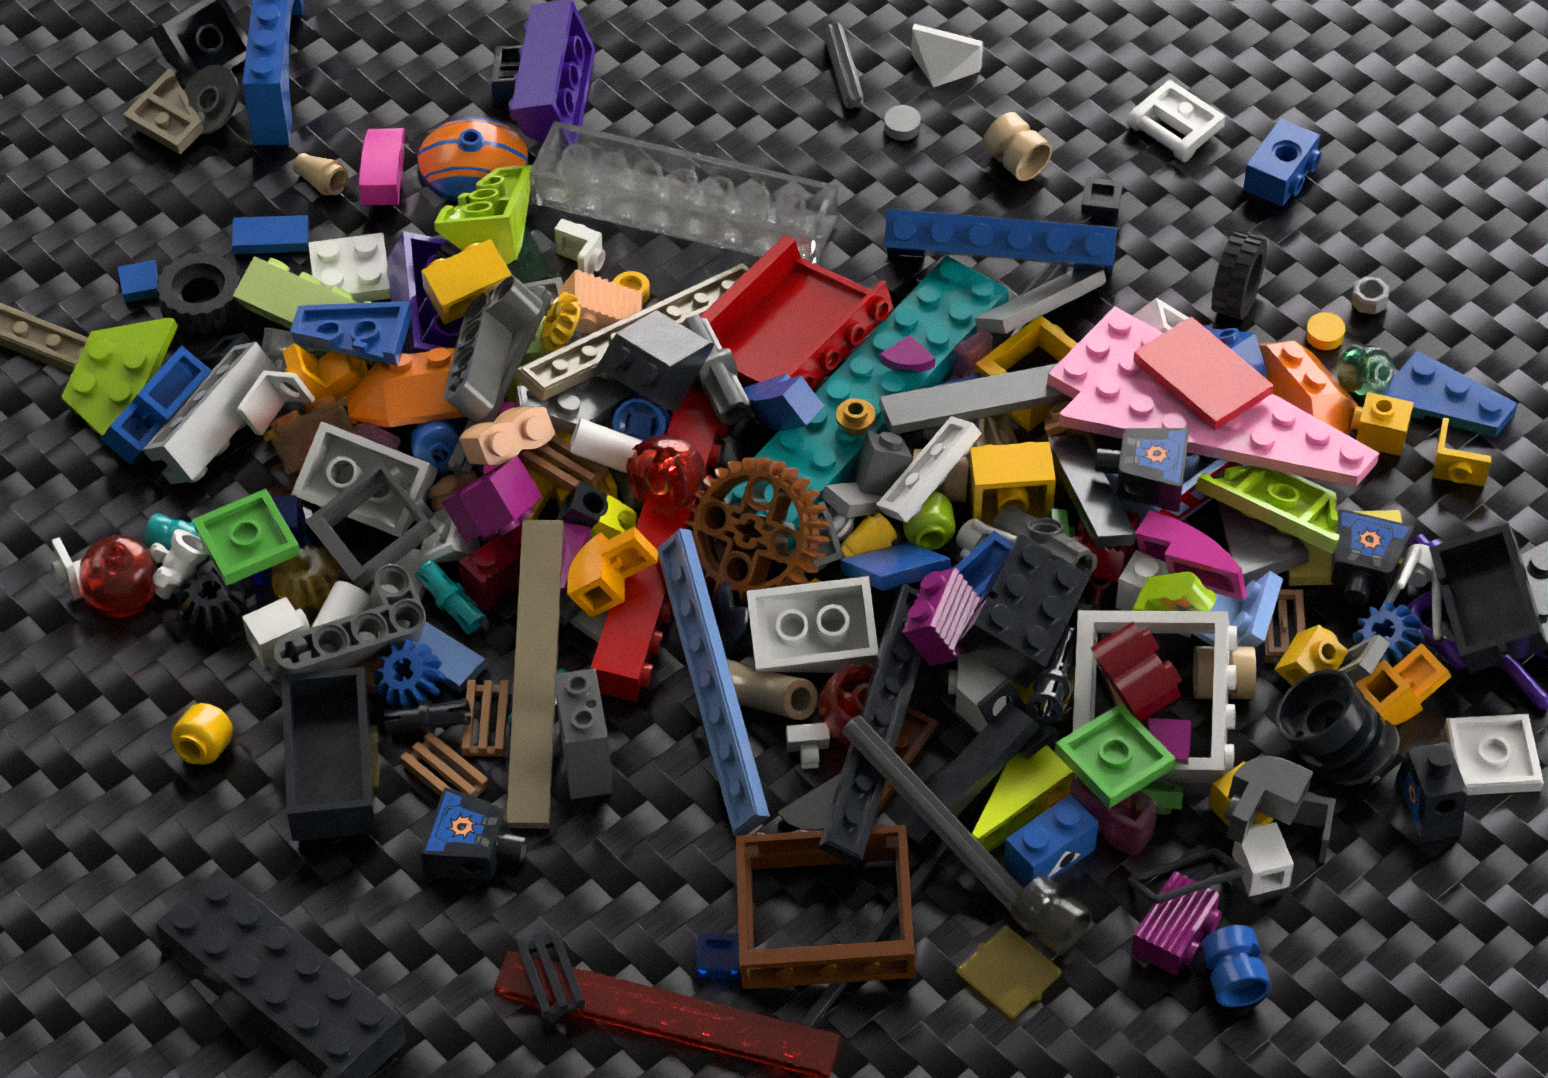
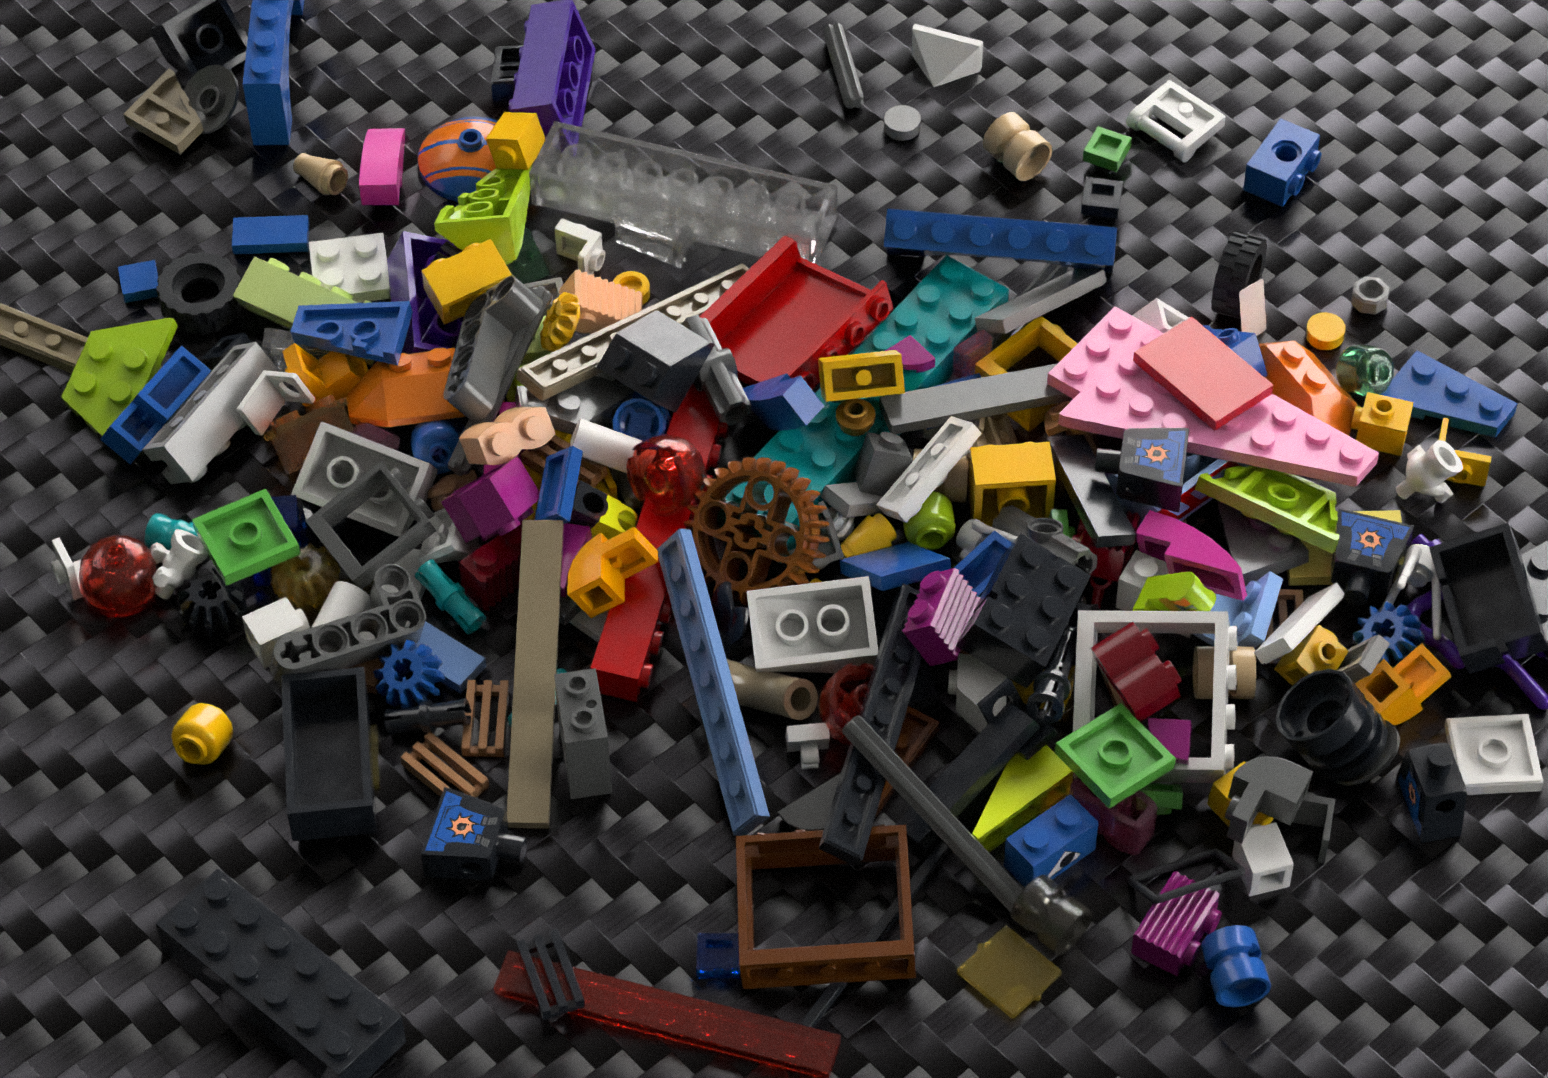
(515, 140): none -> yellow brick
(559, 485): none -> blue tile
(655, 237): none -> clear slope
(861, 375): none -> yellow brick
(1107, 149): none -> bright green plate
(1253, 308): none -> white sticker
(1299, 624): none -> white tile
(1428, 471): none -> white piece

